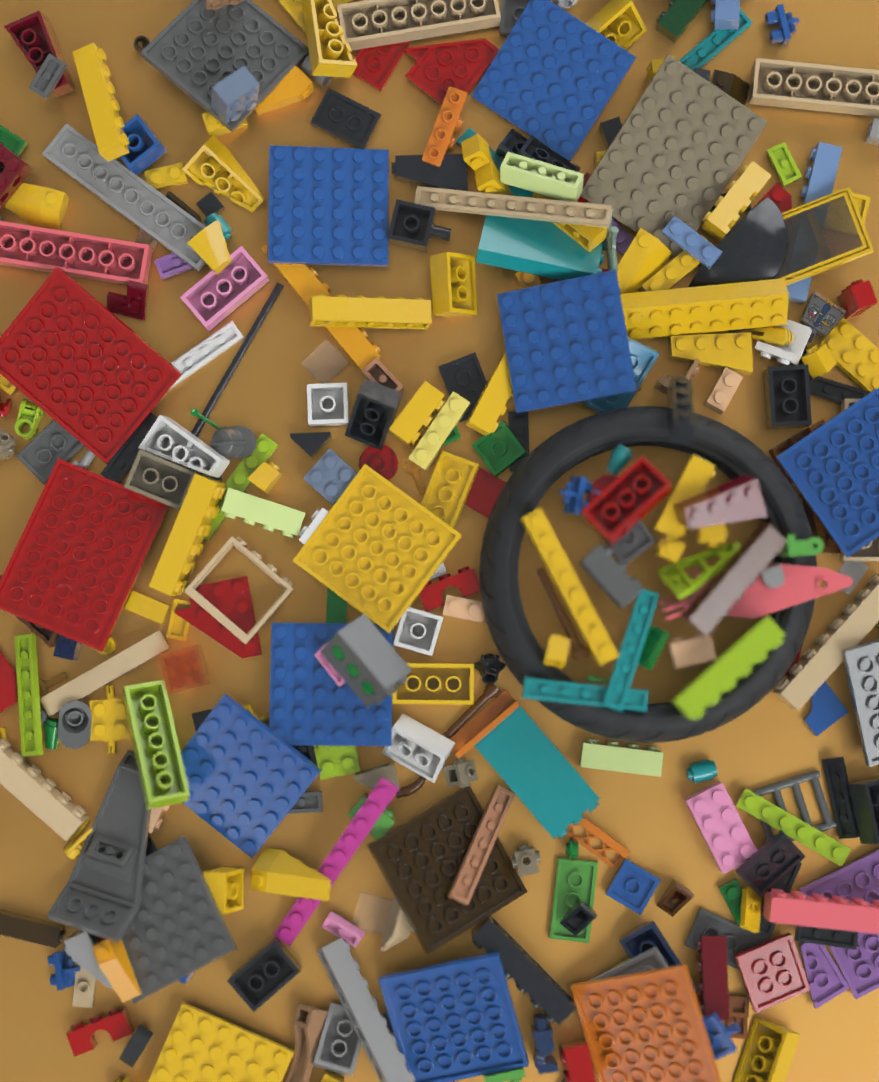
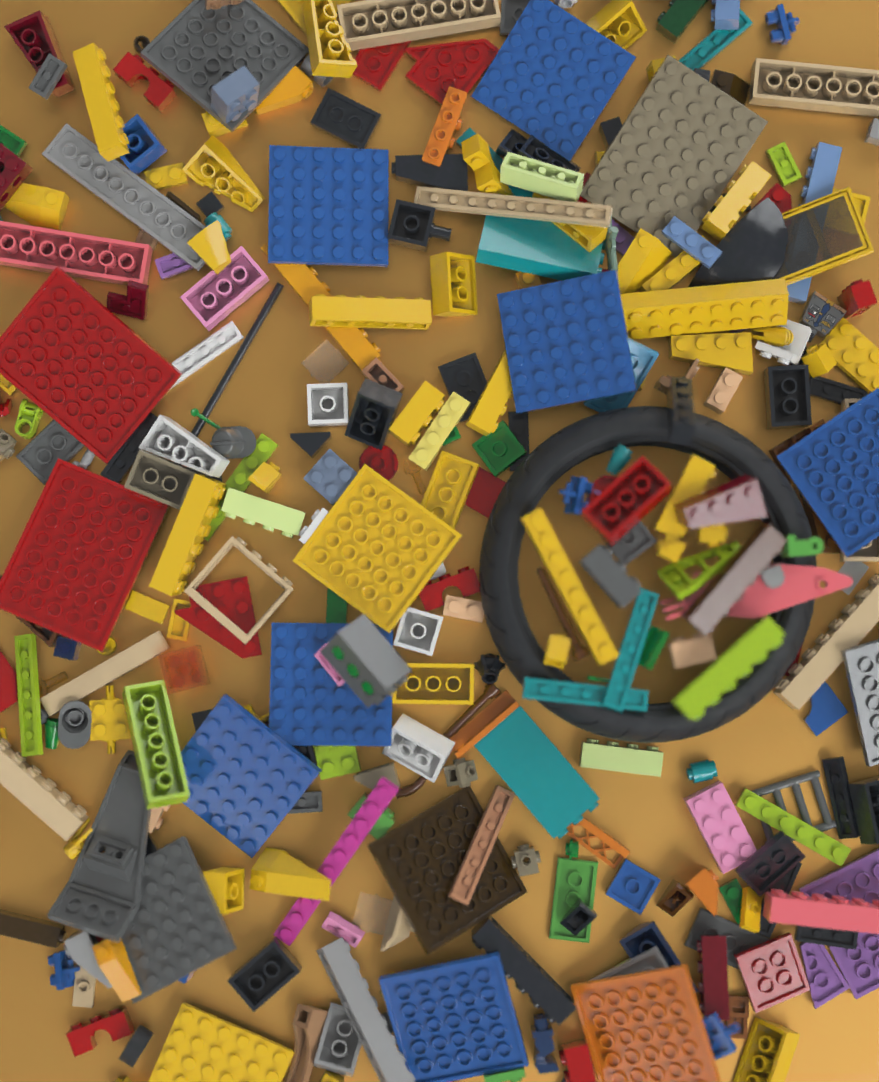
(132, 70): none -> red arch
(705, 888): none -> orange slope

